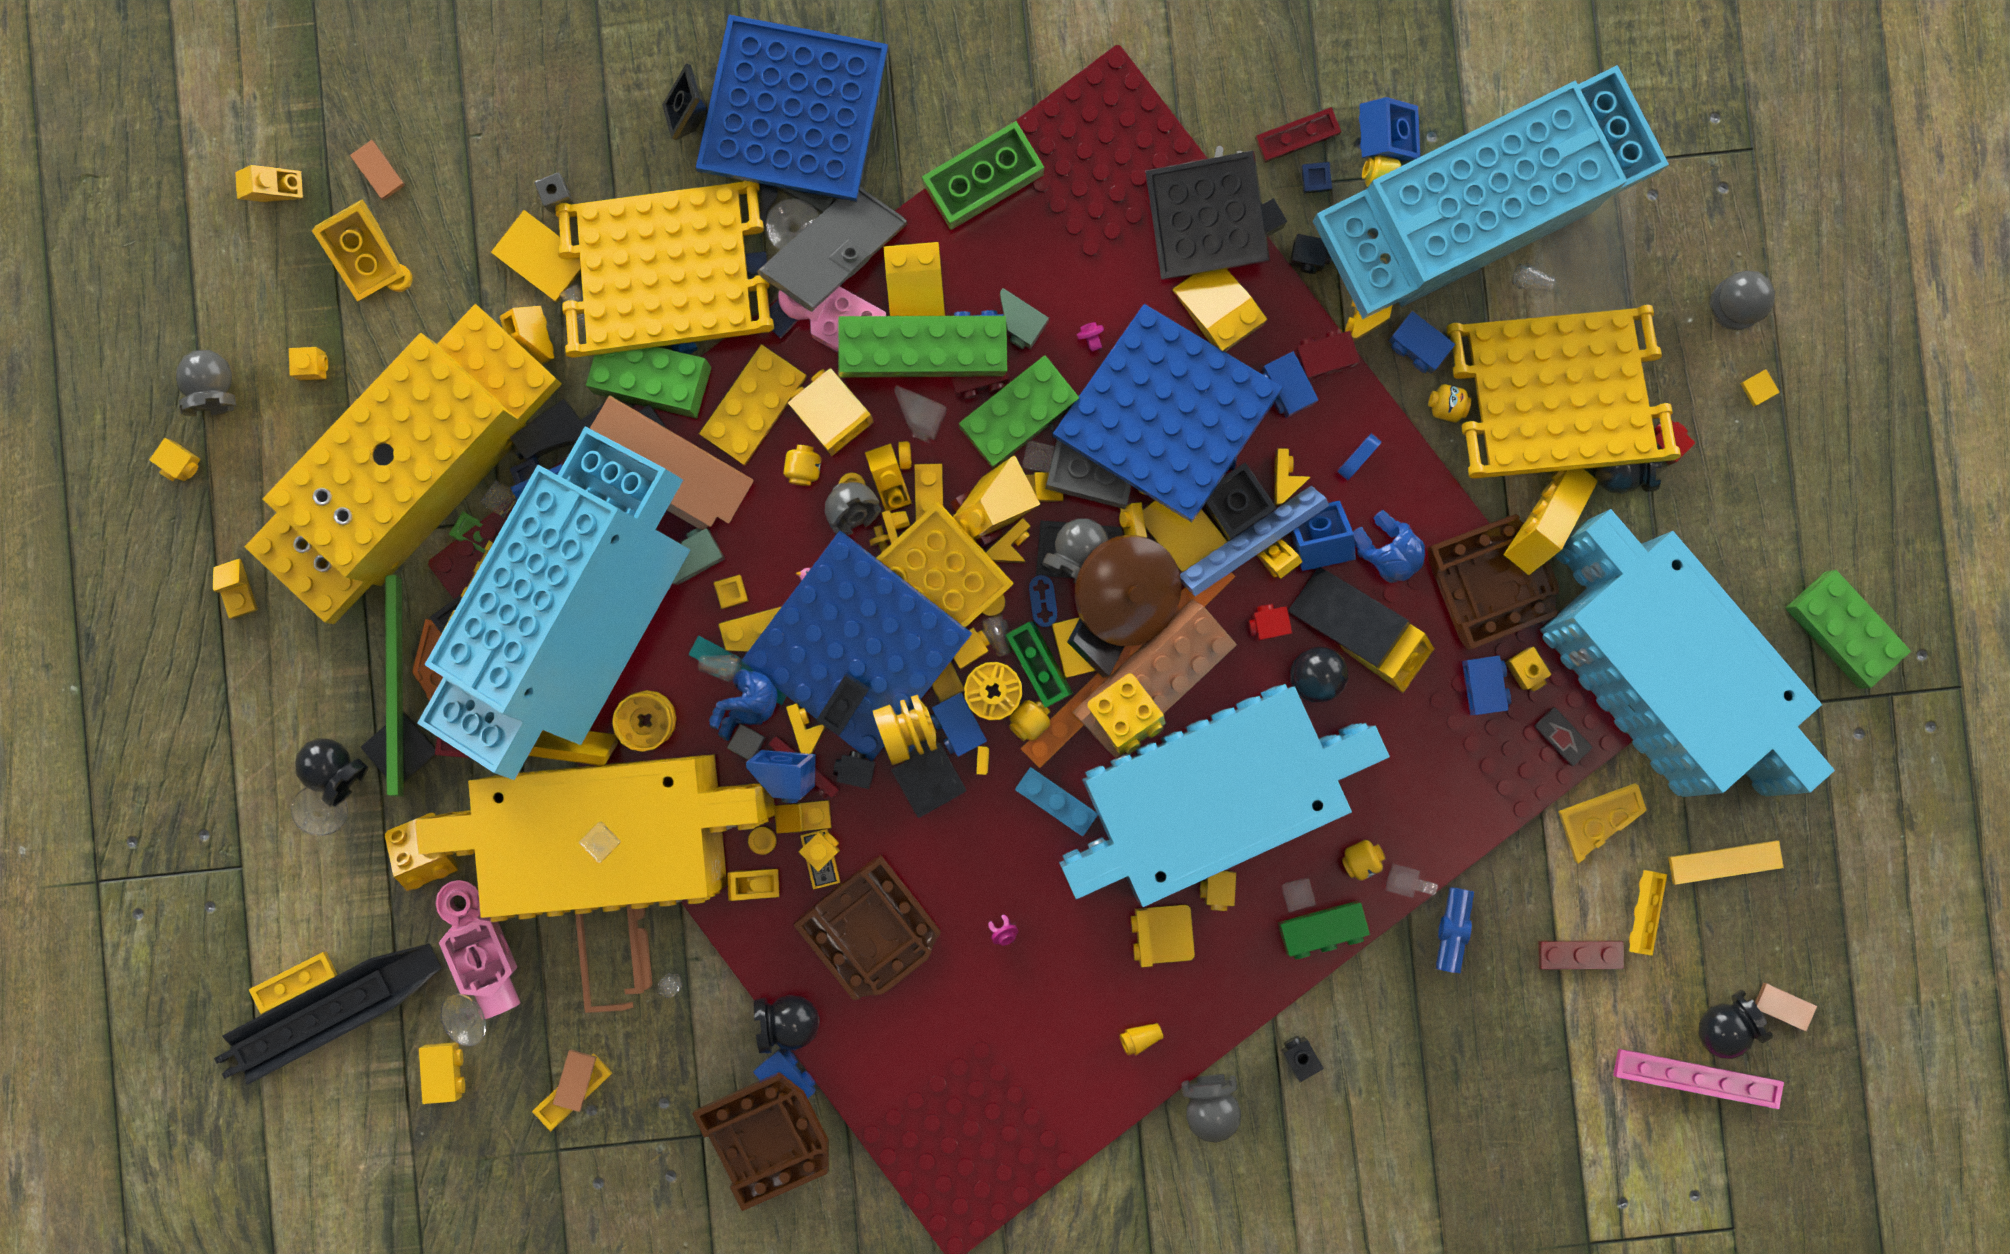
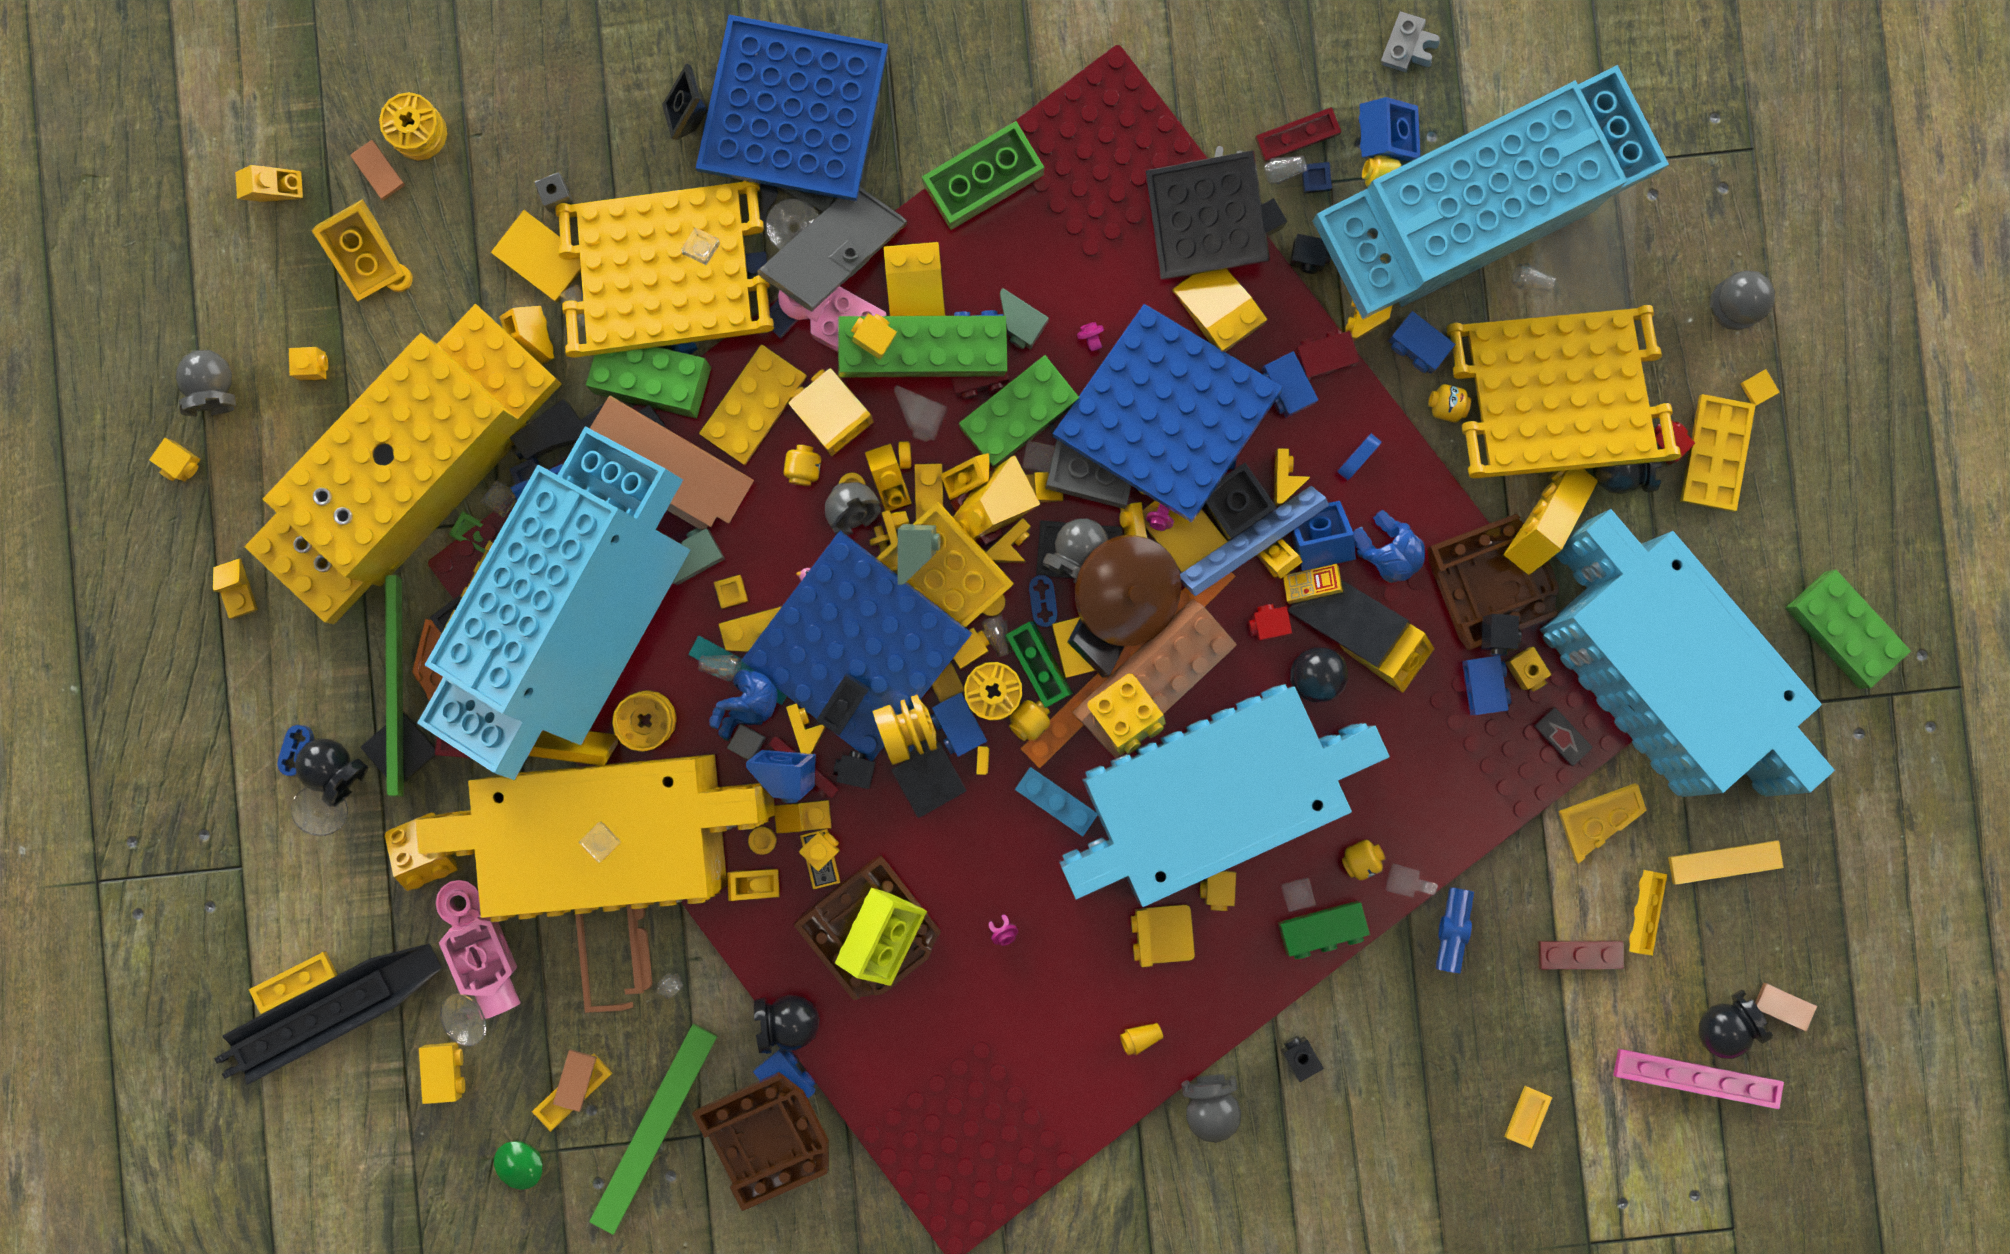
(289, 747): none -> blue beam
(418, 140): none -> yellow wheel
(518, 1165): none -> green hat
(653, 1129): none -> bright green tile
(700, 246): none -> clear plate
(873, 334): none -> yellow brick
(880, 937): none -> neon yellow slope
(915, 548): none -> sand green slope
(966, 476): none -> yellow slope
(1160, 519): none -> dark pink plate
(1282, 169): none -> clear cone
(1313, 583): none -> yellow tile
(1408, 43): none -> light grey plate
(1500, 633): none -> black brick
(1528, 1117): none -> yellow tile
(1719, 453): none -> yellow plate

